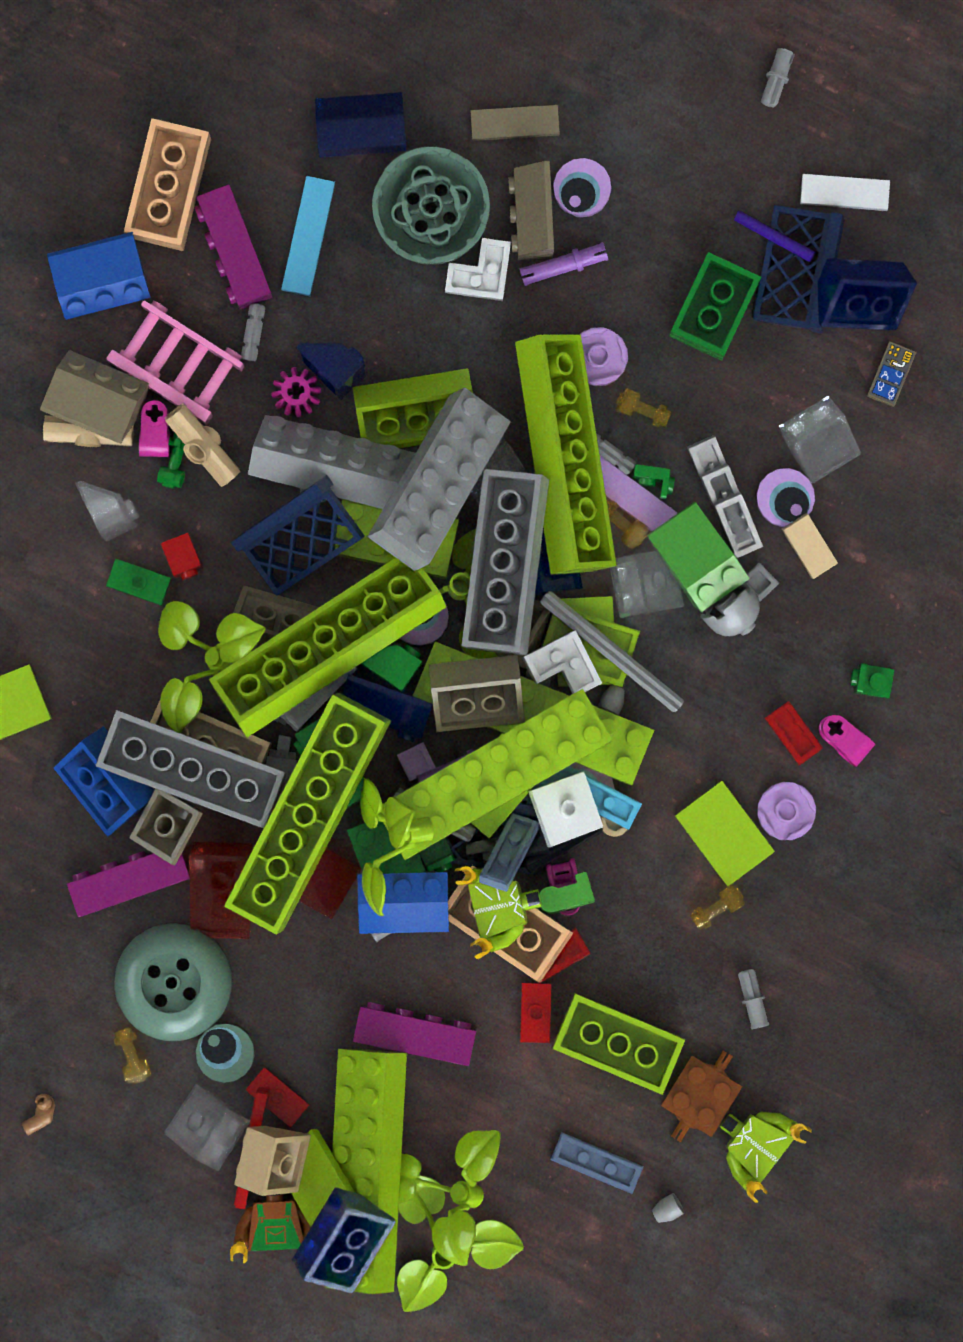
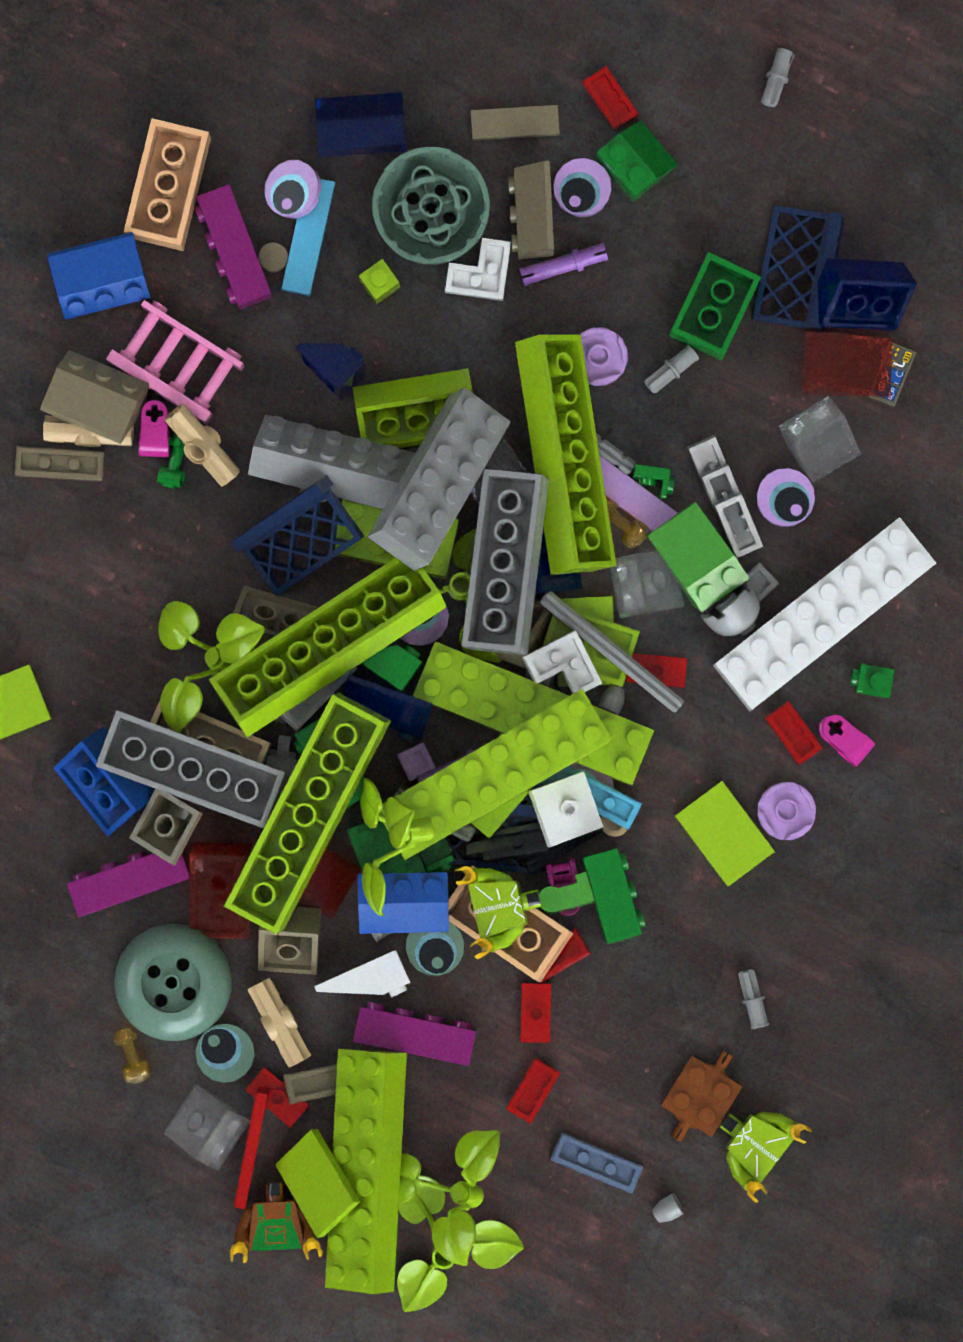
(43, 1114): medium nougat arm -> none
(59, 464): none -> dark tan tile
(108, 510): clear slope -> none
(138, 582): green plate -> none
(182, 556): red brick -> none
(253, 332): light grey axle -> none
(272, 1160): tan slope -> none
(273, 257): none -> dark tan tile
(279, 1022): none -> tan piece
(288, 386): dark pink gear -> none
(293, 189): none -> tile
(295, 947): none -> dark tan slope
(310, 1084): none -> dark tan tile
(342, 1241): clear blue slope -> none
(374, 977): none -> white slope
(379, 281): none -> lime brick
(435, 951): none -> tile
(476, 693): dark tan slope -> none
(509, 852): sand blue tile -> none
(533, 1090): none -> red plate
(610, 98): none -> red plate
(613, 895): none -> green brick
(618, 1043): lime brick -> none
(629, 402): clear yellow bar -> none
(636, 160): none -> green slope
(667, 669): none -> red plate
(671, 369): none -> light grey axle
(730, 899): clear yellow bar -> none
(774, 236): dark purple bar -> none
(809, 546): tan tile -> none
(824, 614): none -> white brick
(844, 192): white tile -> none
(846, 365): none -> clear red slope

